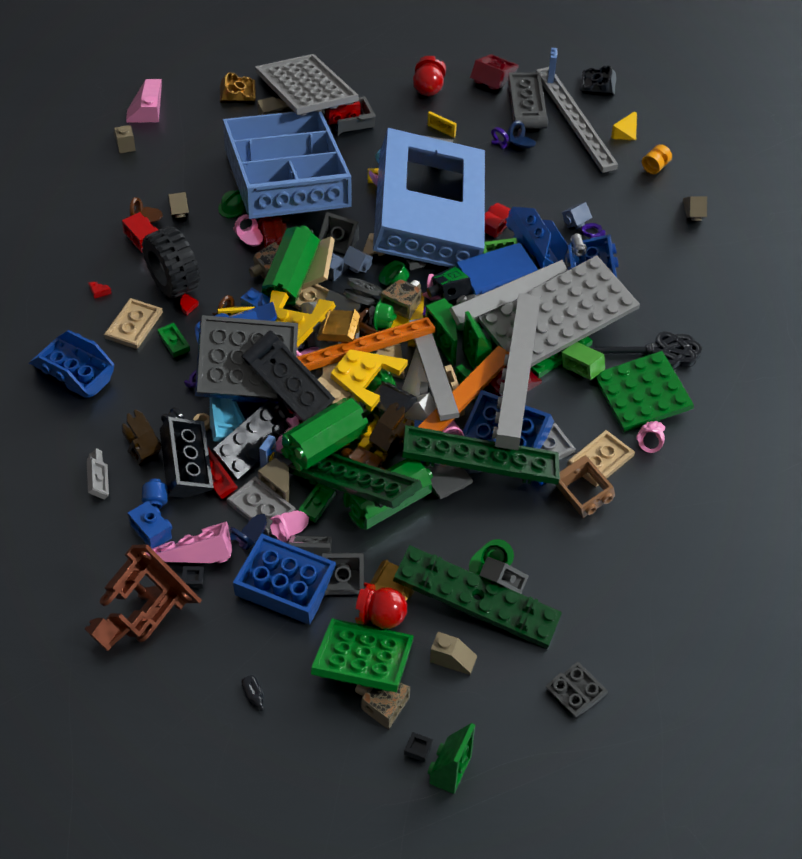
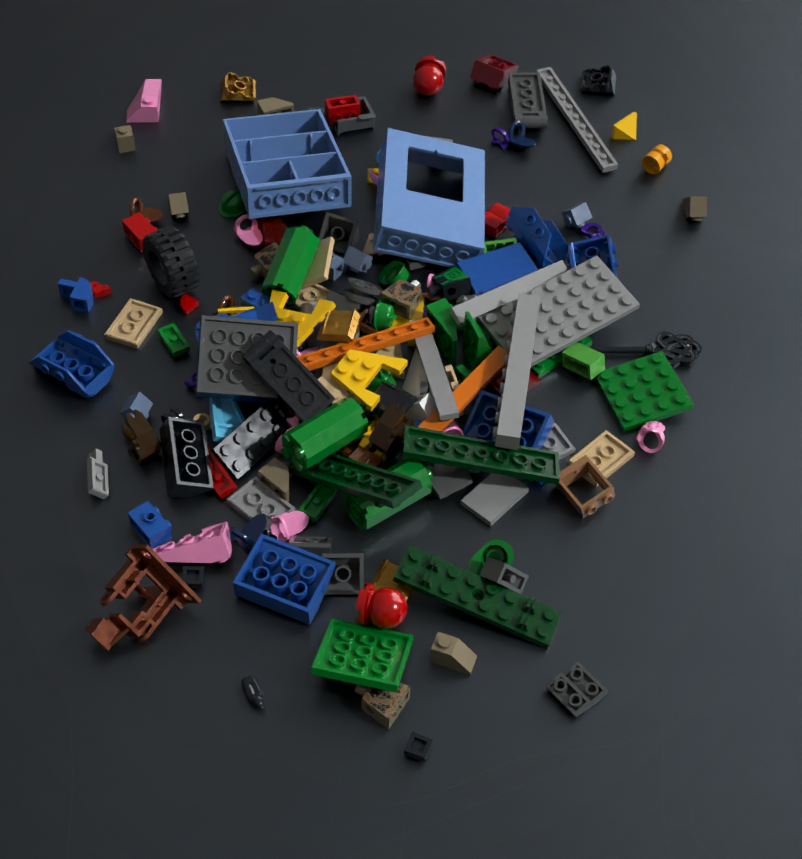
(79, 293): none -> blue brick
(138, 402): none -> sand blue brick
(155, 492): blue head -> none
(267, 450): medium blue tile -> none
(306, 84): light grey plate -> none
(441, 124): yellow slope -> none
(452, 759): green slope -> none
(494, 497): none -> light grey tile
(552, 65): medium blue tile -> none
(579, 248): light grey pin -> none

